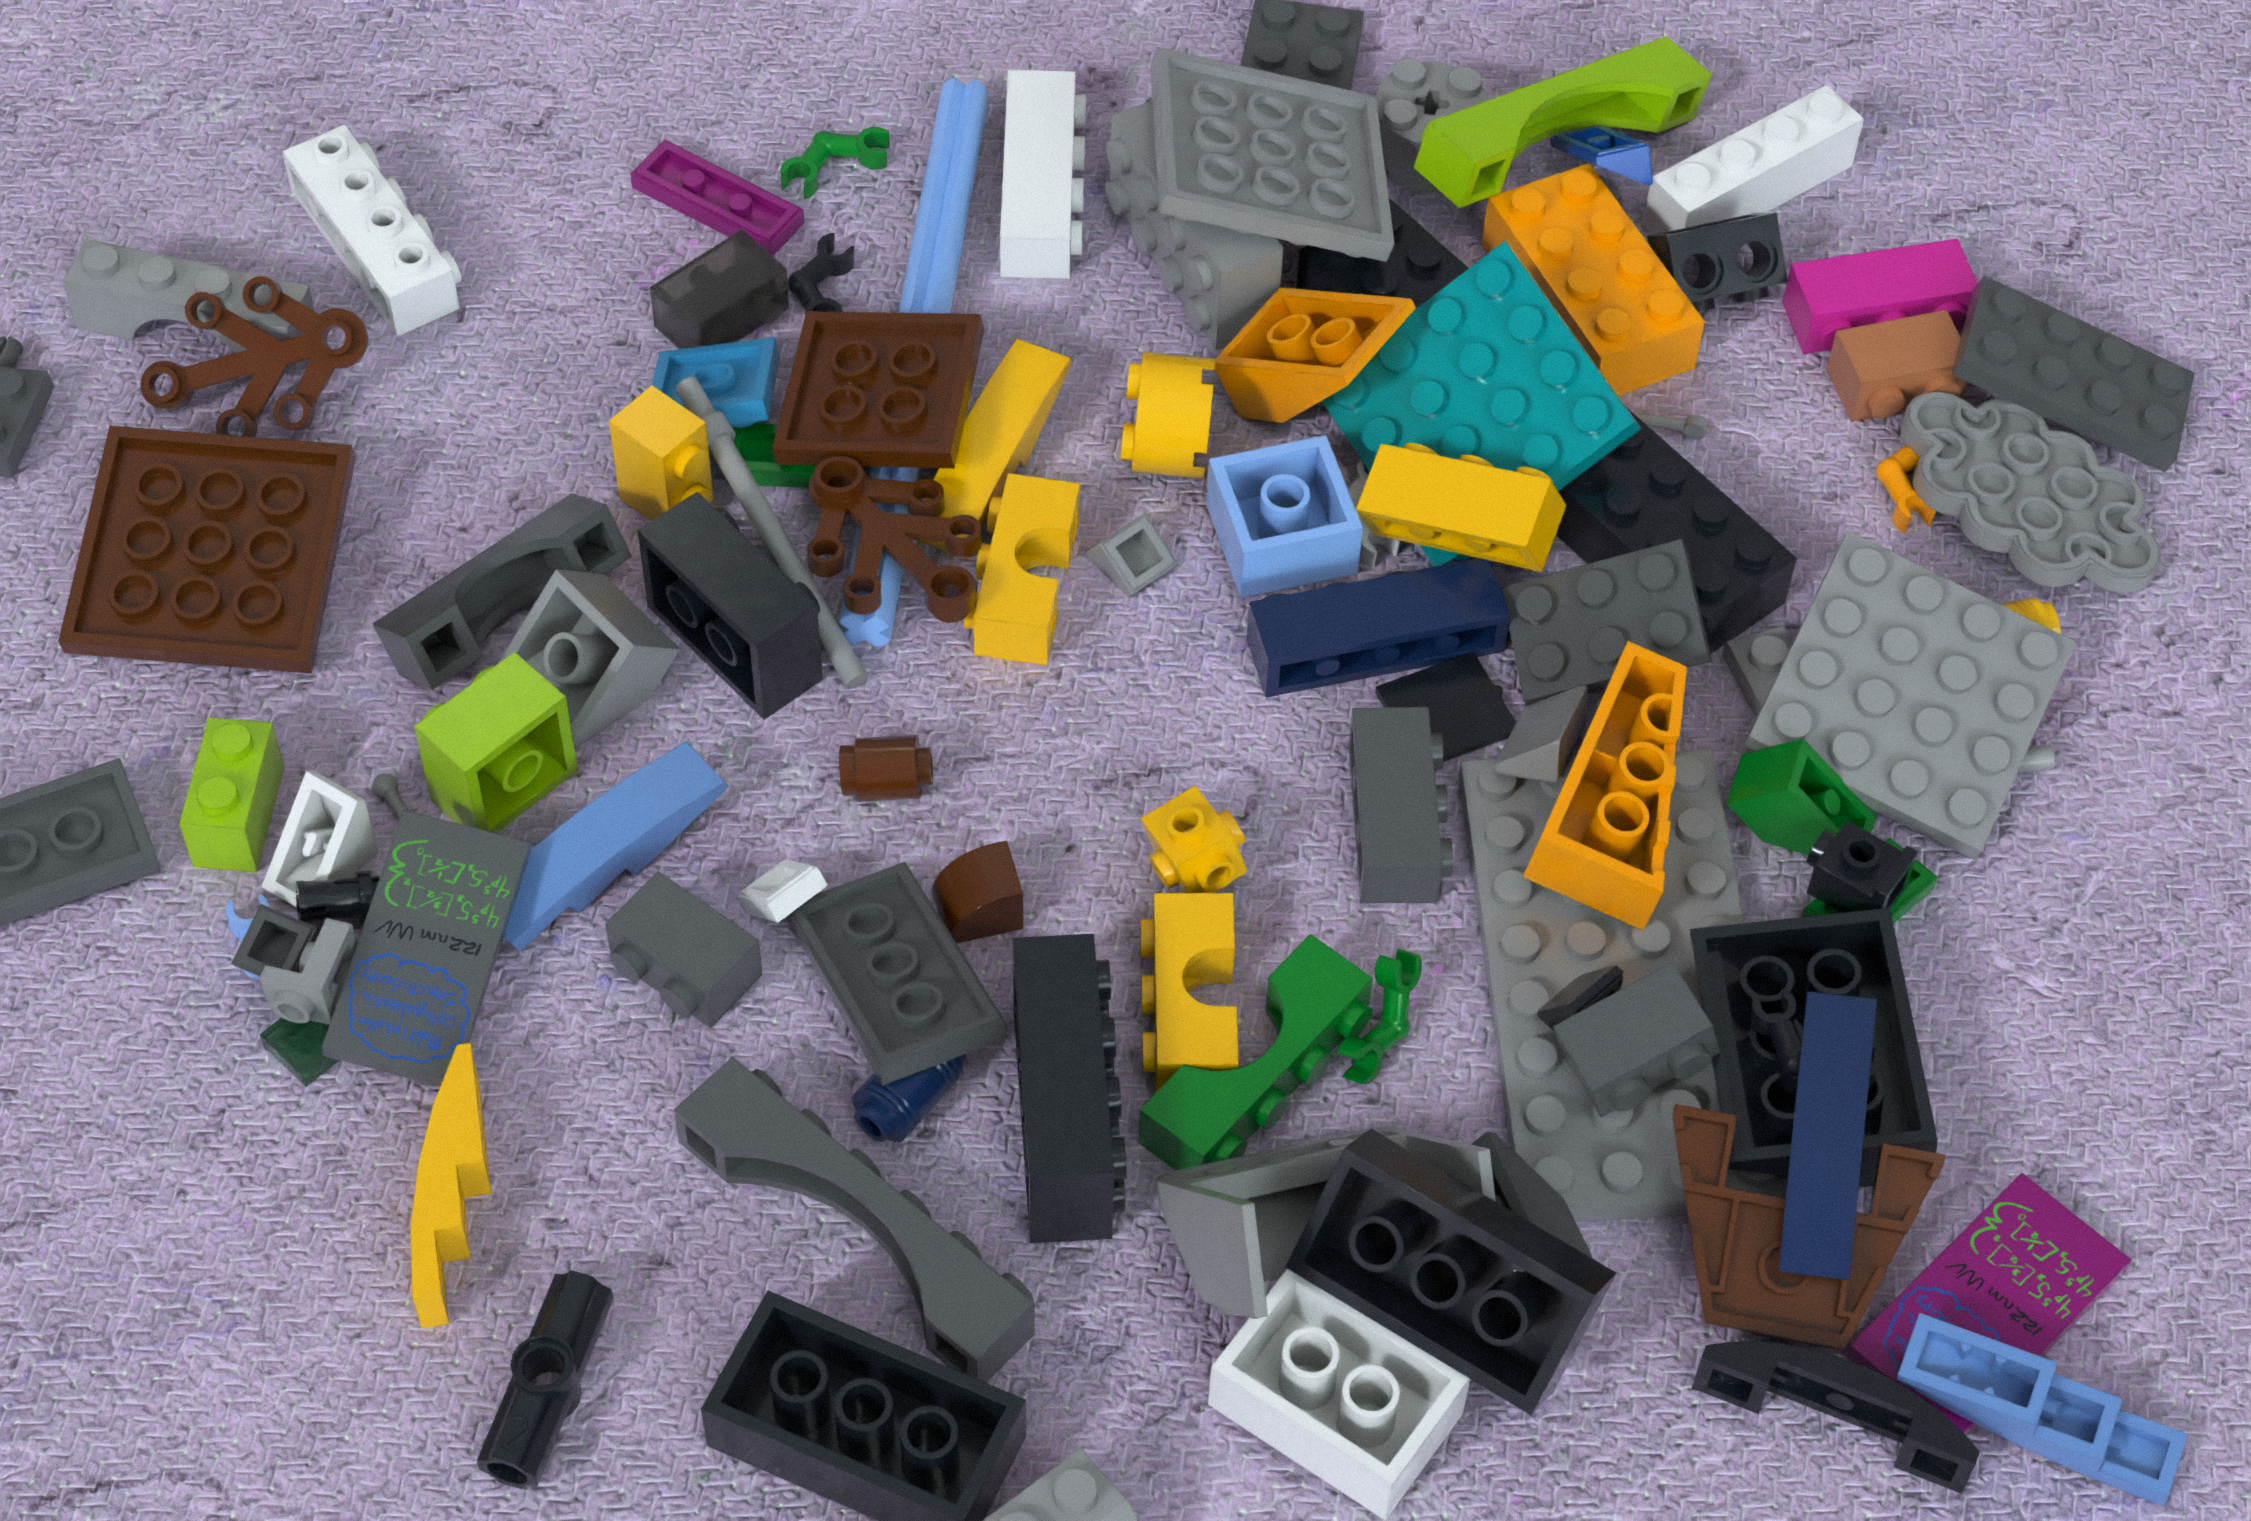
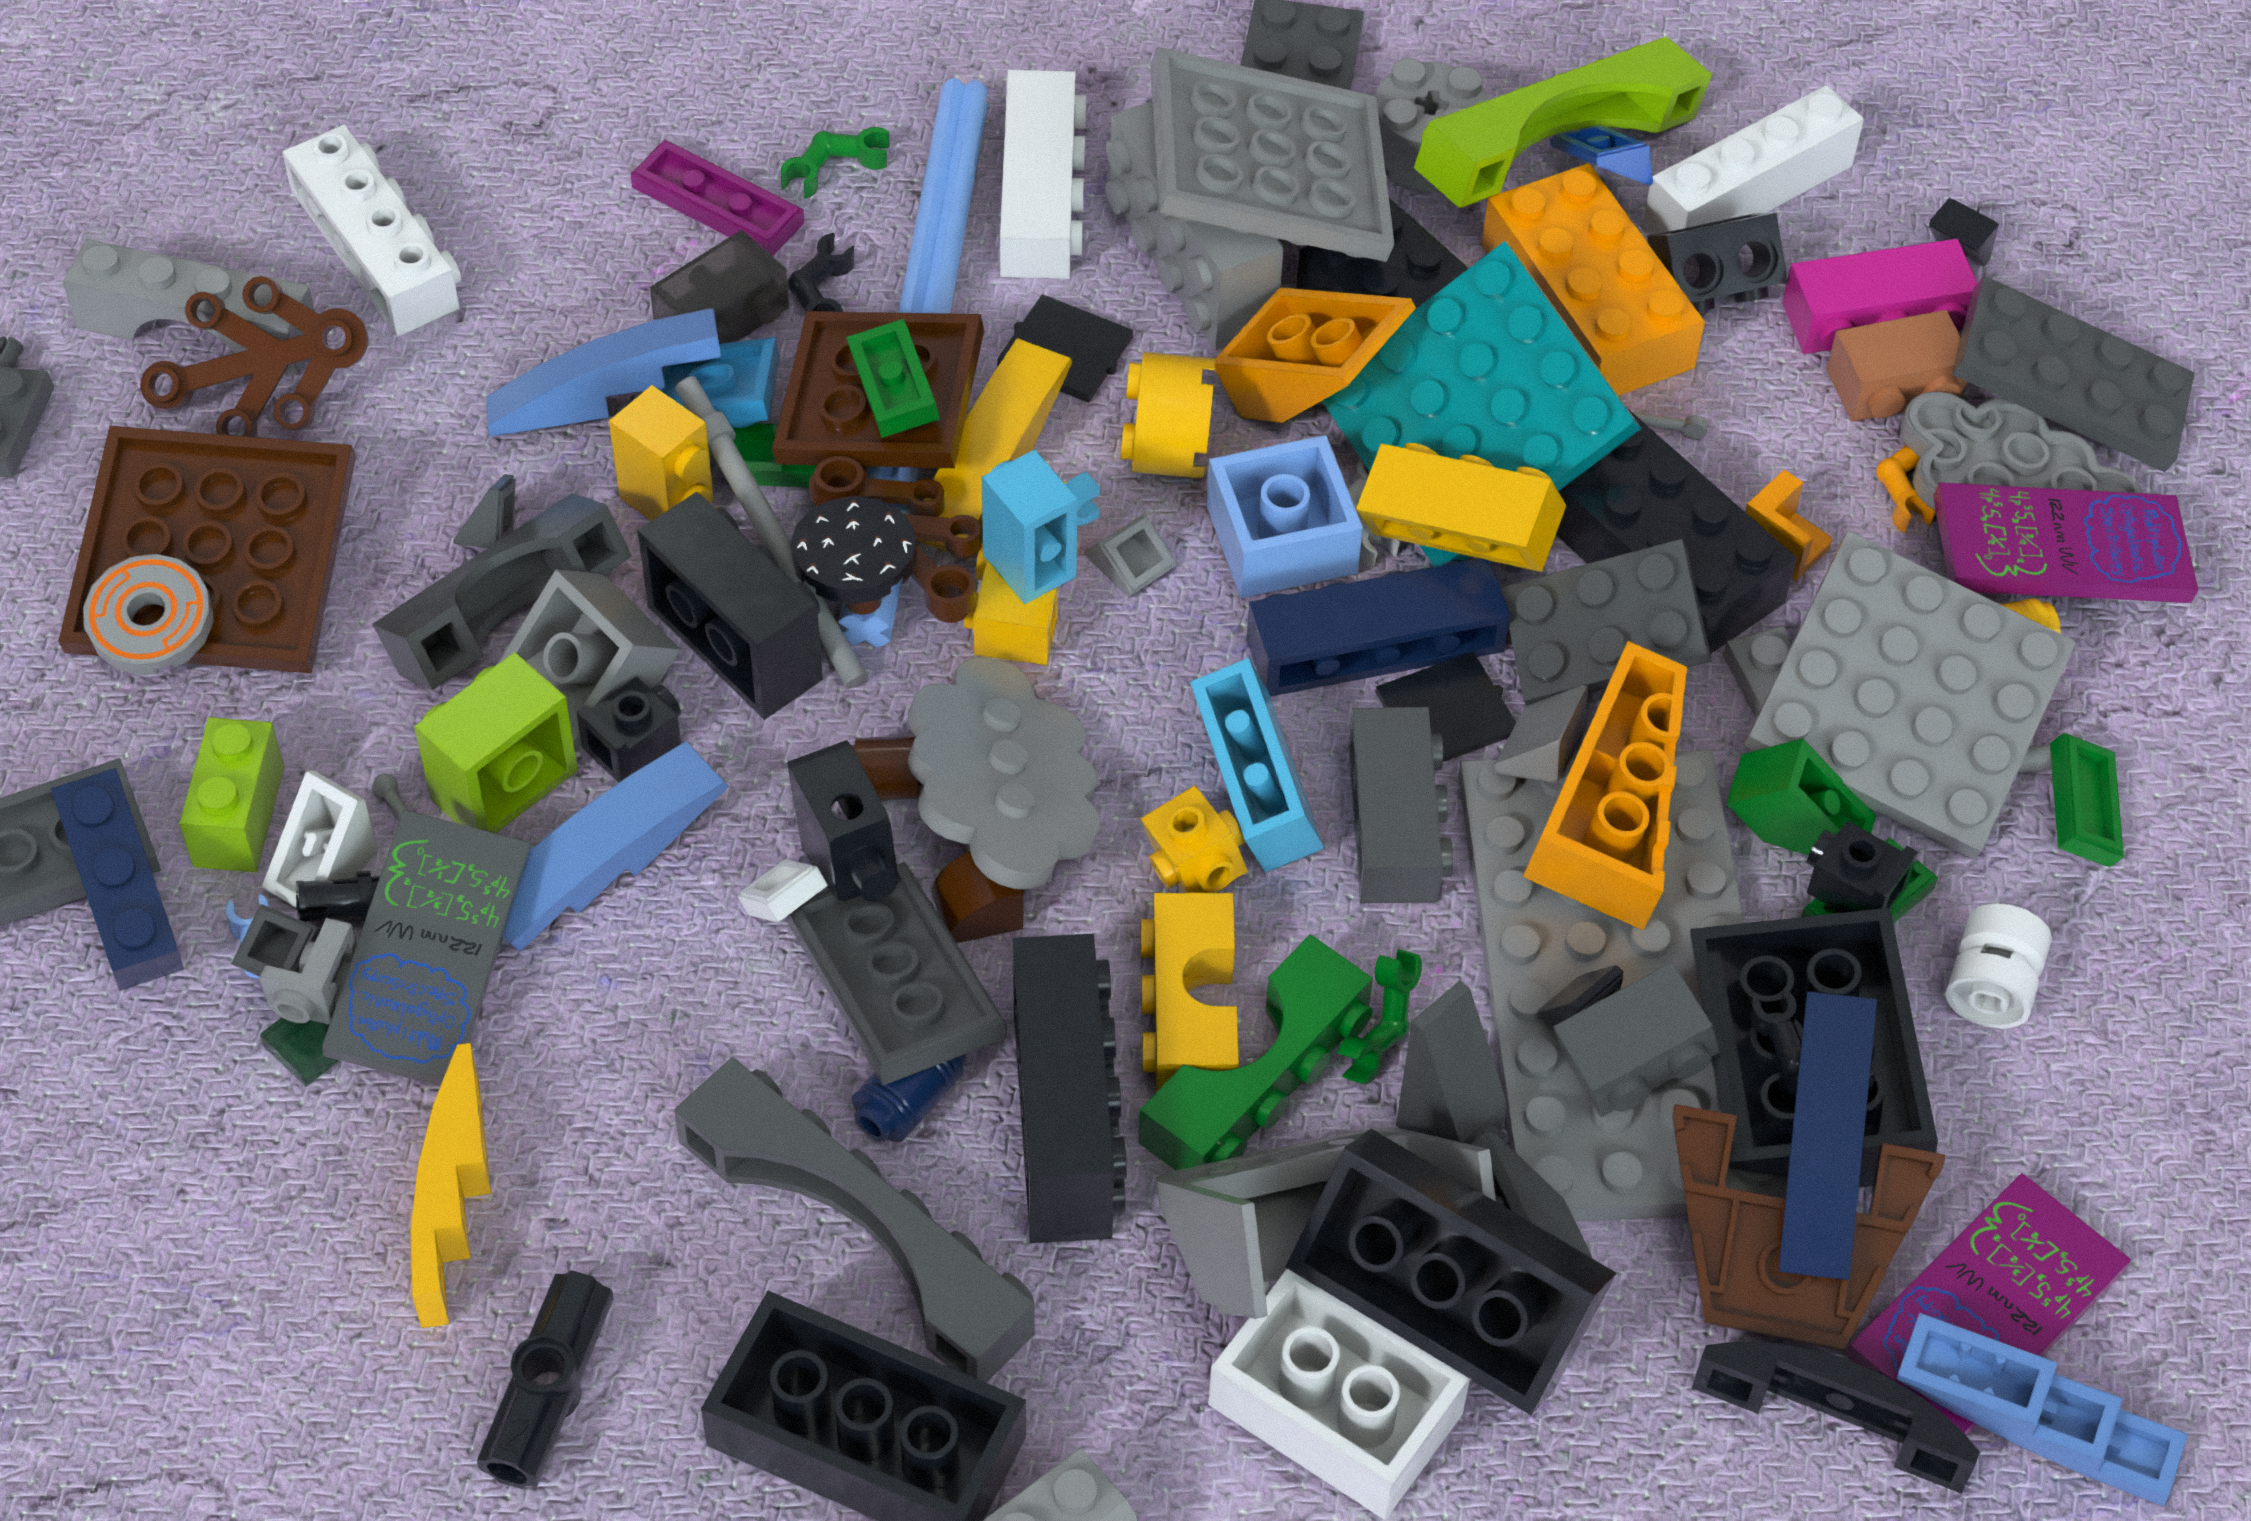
(117, 879): none -> dark blue brick
(140, 583): none -> light grey tile
(492, 517): none -> dark grey slope
(579, 381): none -> medium blue slope
(630, 728): none -> black brick
(683, 950): dark grey brick -> none
(851, 853): none -> black torso
(853, 549): none -> black tile
(893, 378): none -> green plate
(1002, 772): none -> light grey plate
(1034, 523): none -> medium azure brick
(1084, 337): none -> black piece
(1256, 765): none -> medium azure brick
(1450, 1073): none -> dark grey slope
(1776, 512): none -> light orange panel
(1971, 228): none -> black slope
(1998, 966): none -> white wheel
(2065, 542): none -> magenta tile
(2086, 800): none -> green tile

